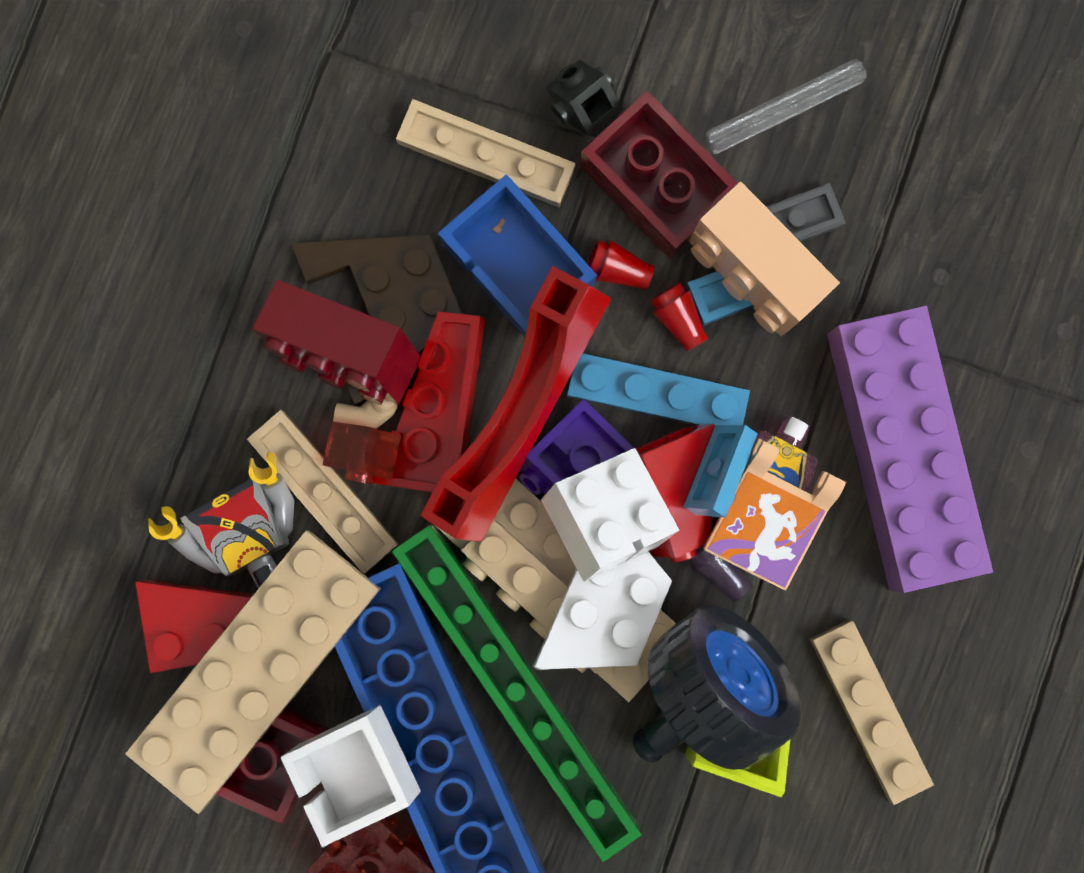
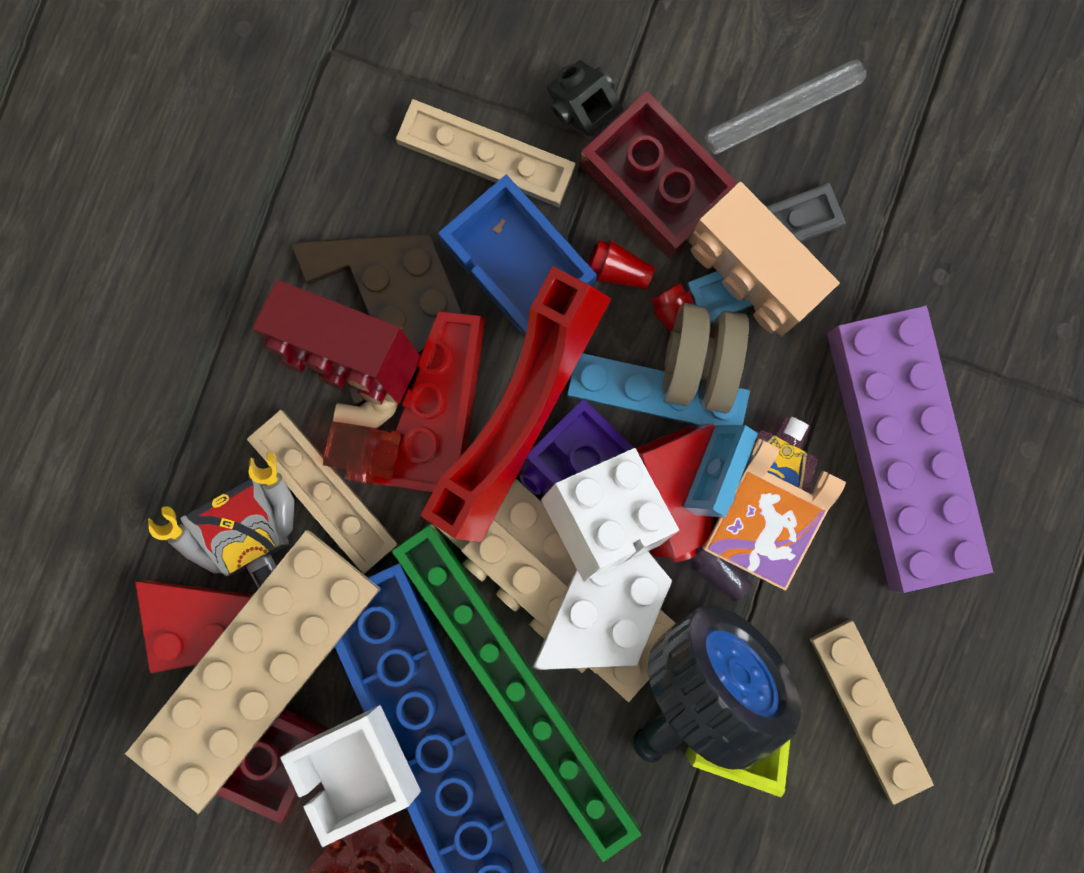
(705, 358): none -> dark tan wheel

